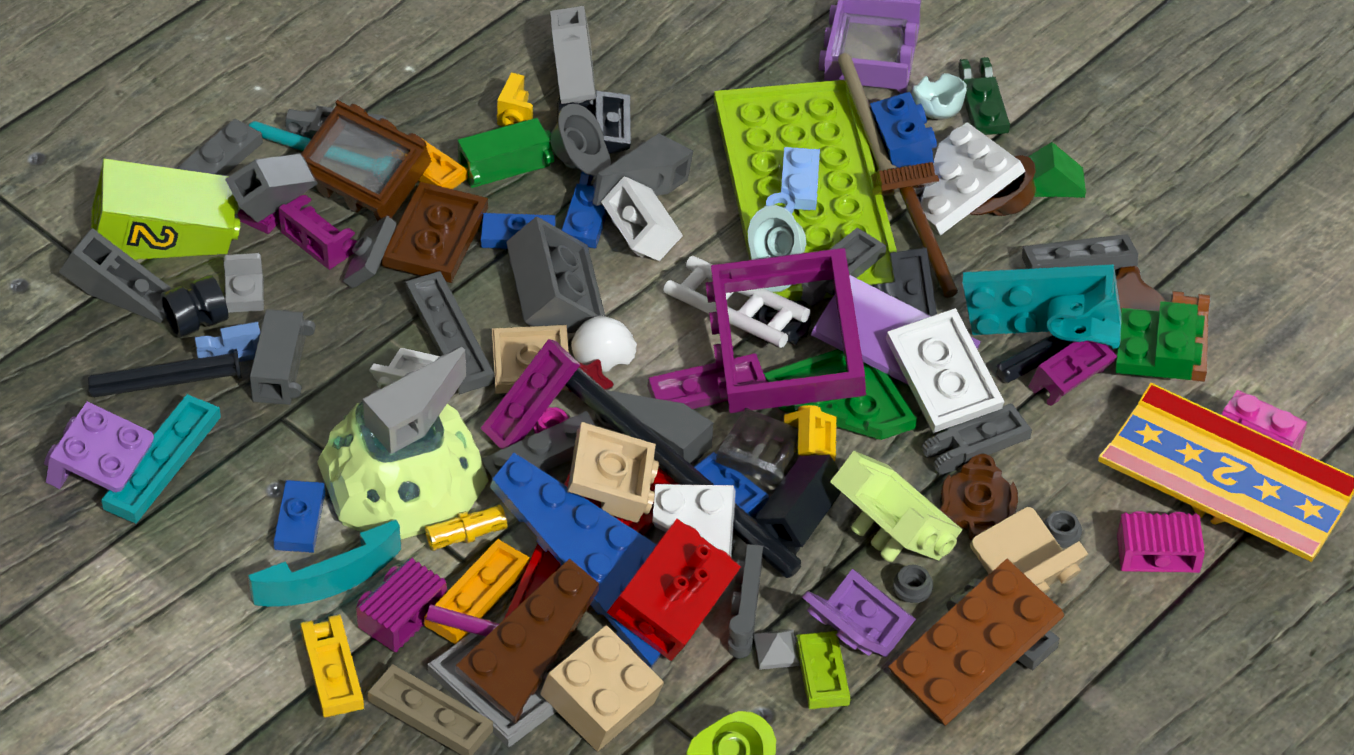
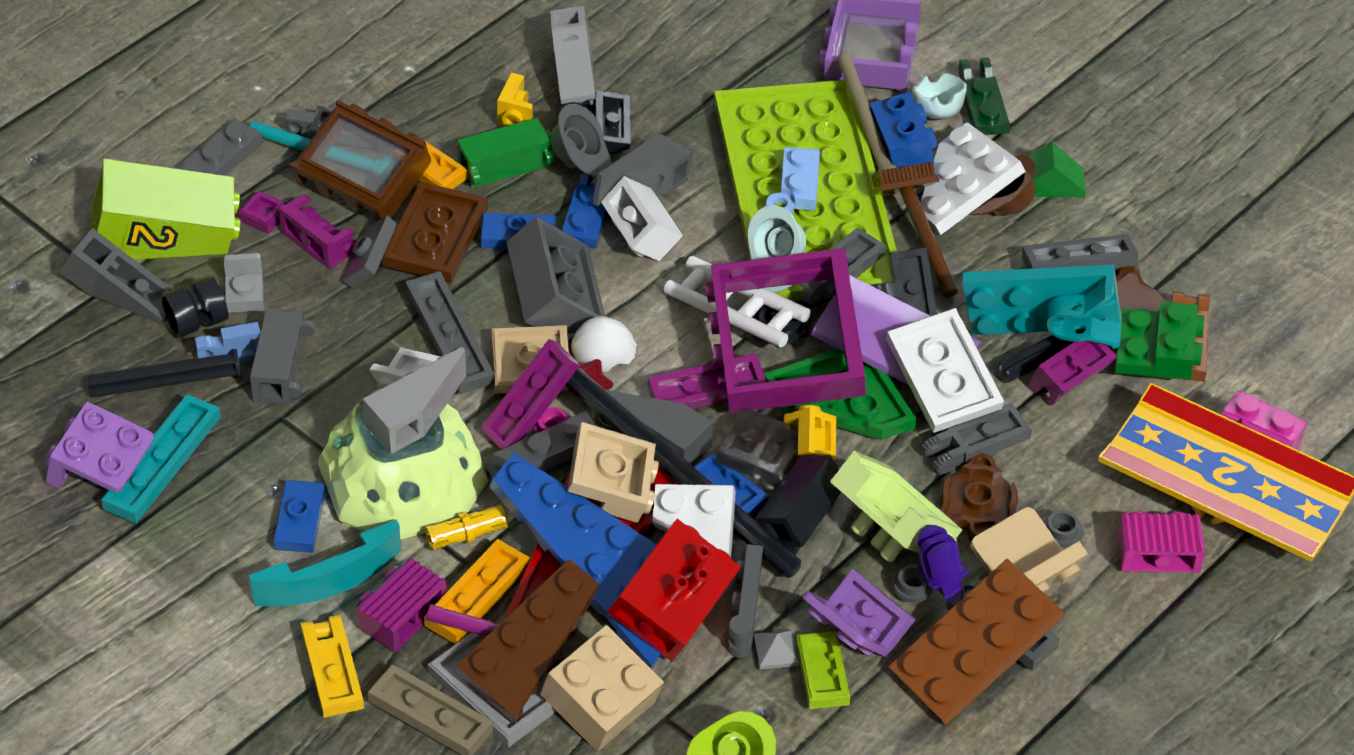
(270, 183): dark grey slope -> none
(941, 563): none -> dark purple arm

